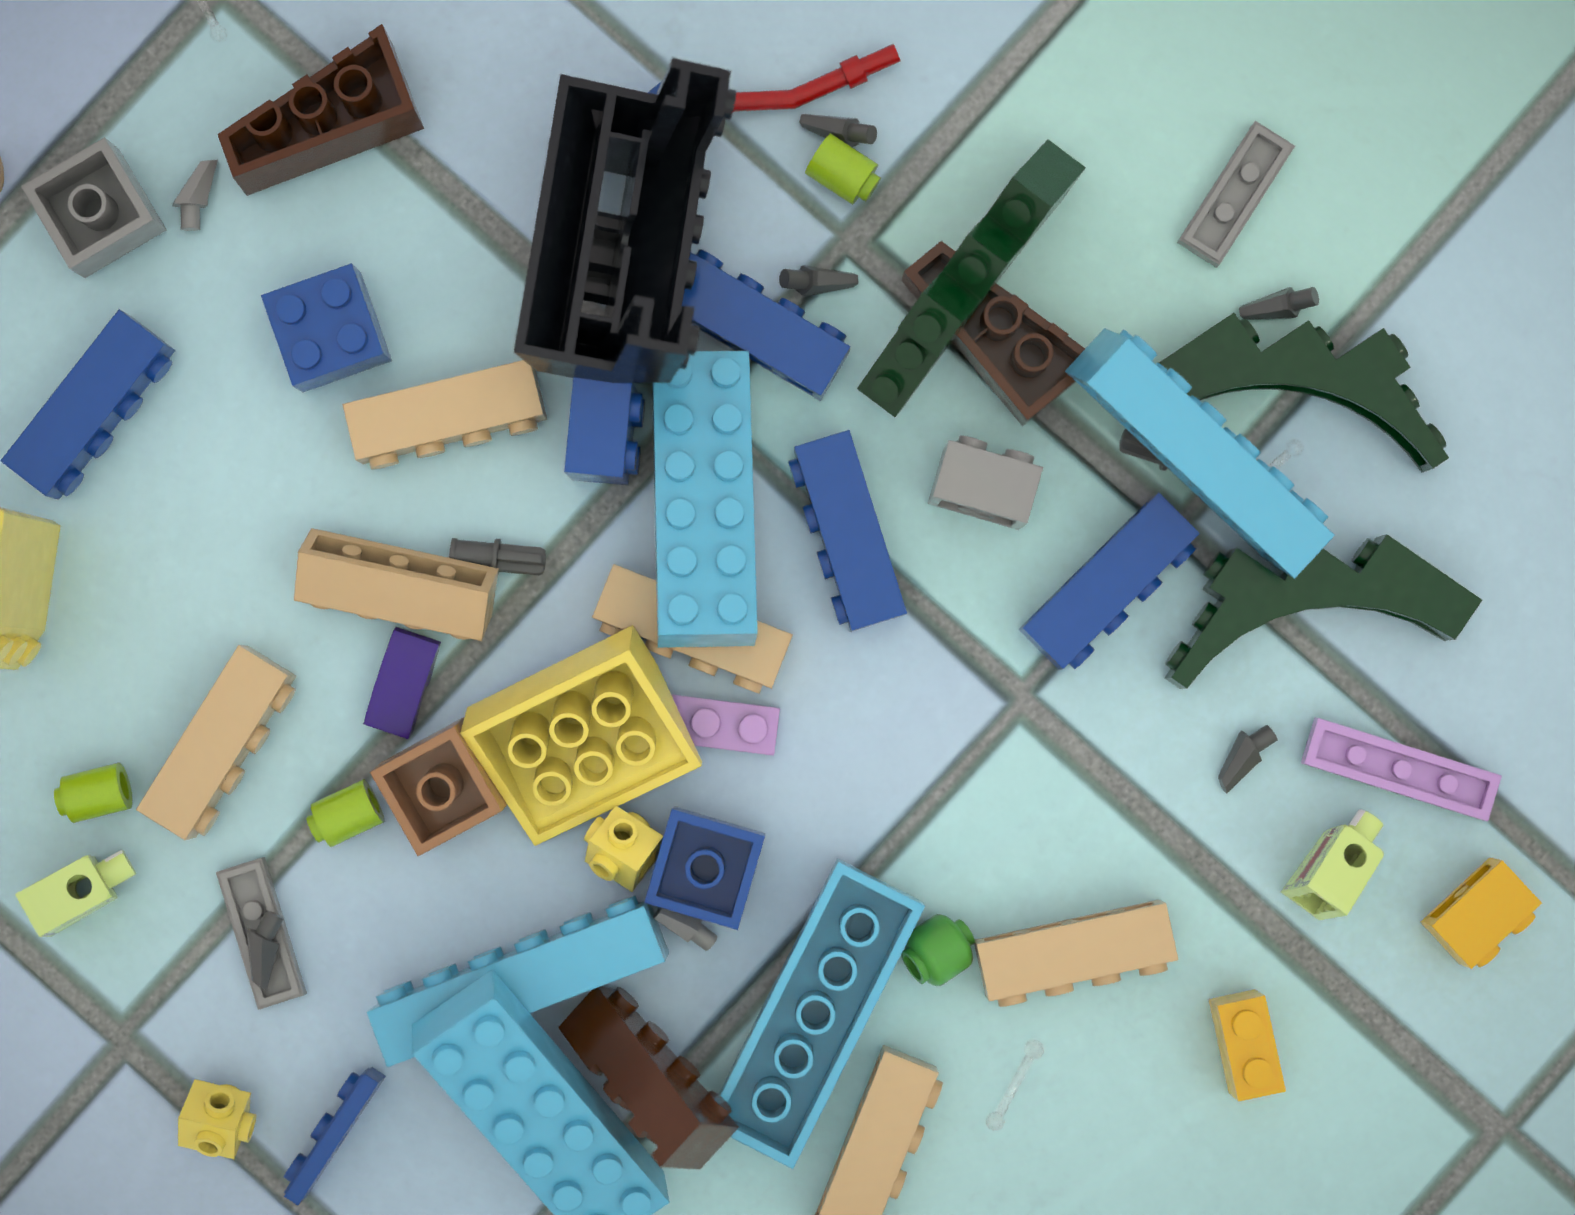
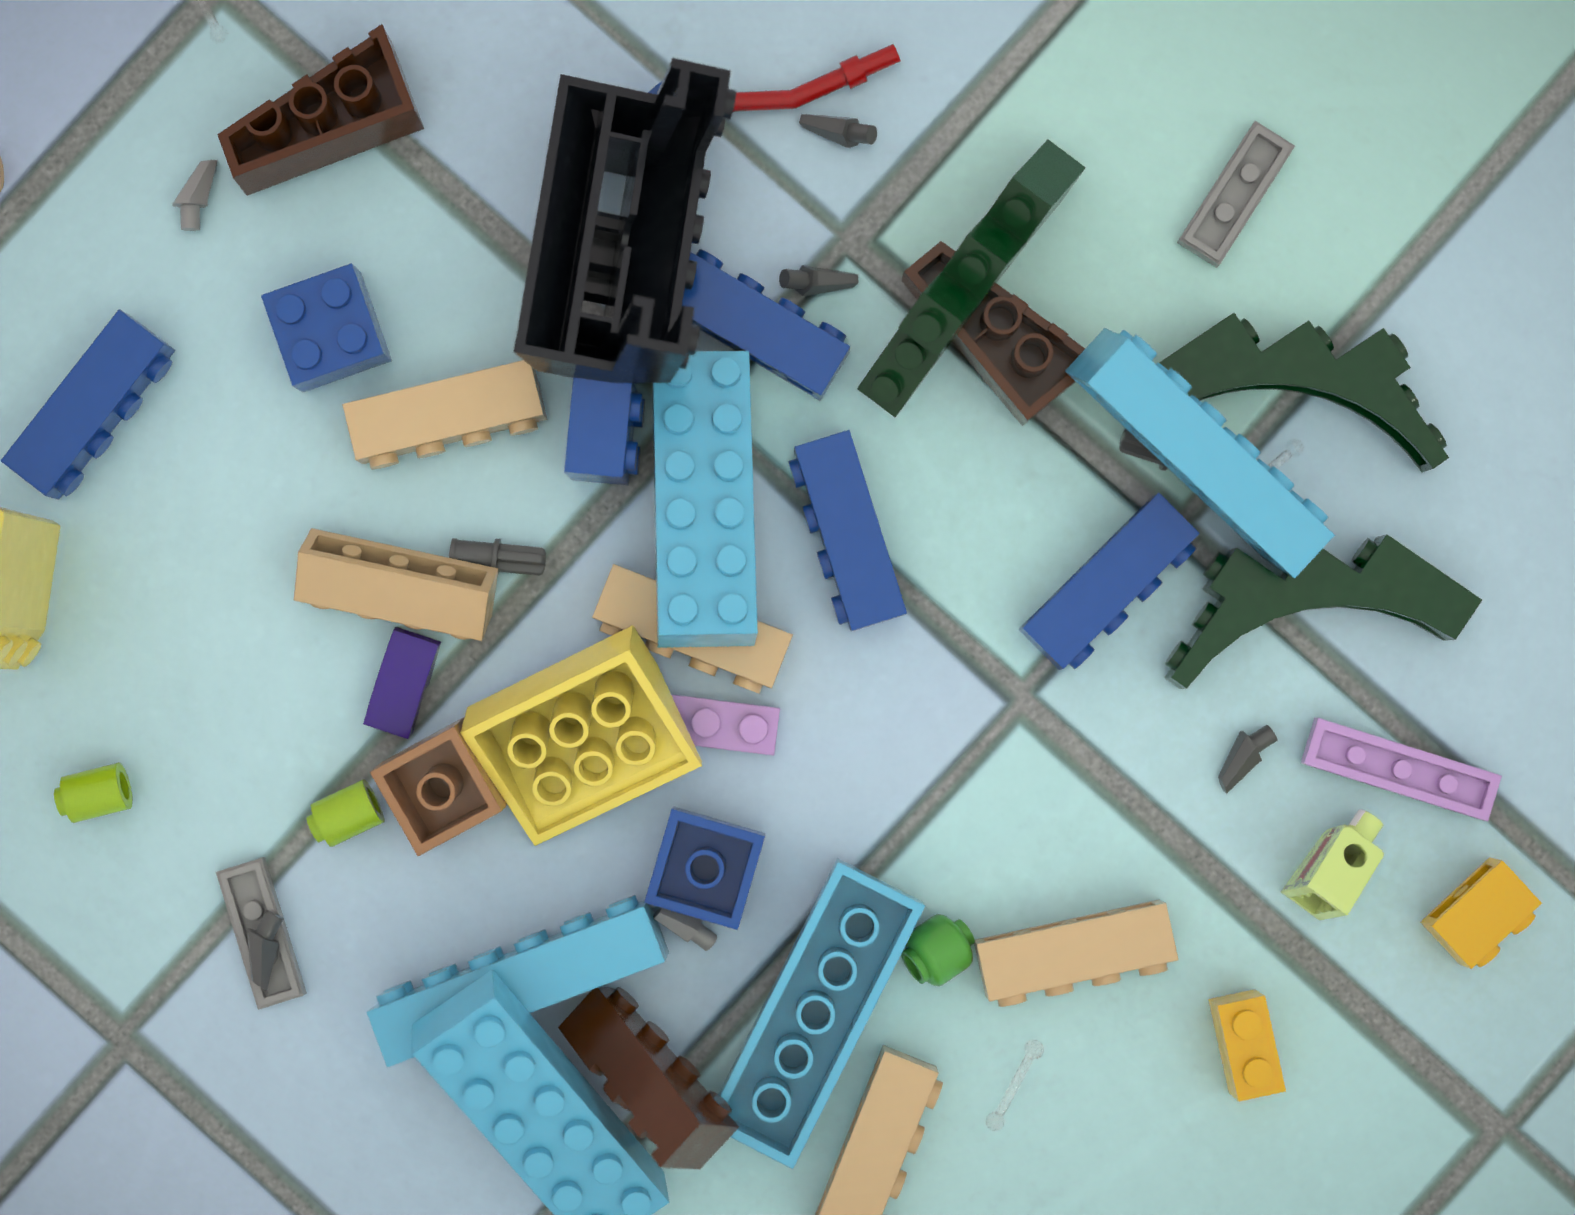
(54, 902): yellowish green torso -> none
(93, 208): light grey brick -> none
(215, 1119): light yellow brick -> none
(217, 743): tan brick -> none
(331, 1133): blue tile -> none
(622, 847): light yellow brick -> none
(843, 170): lime brick -> none
(986, 483): light grey brick -> none
(1280, 304): dark grey bar -> none

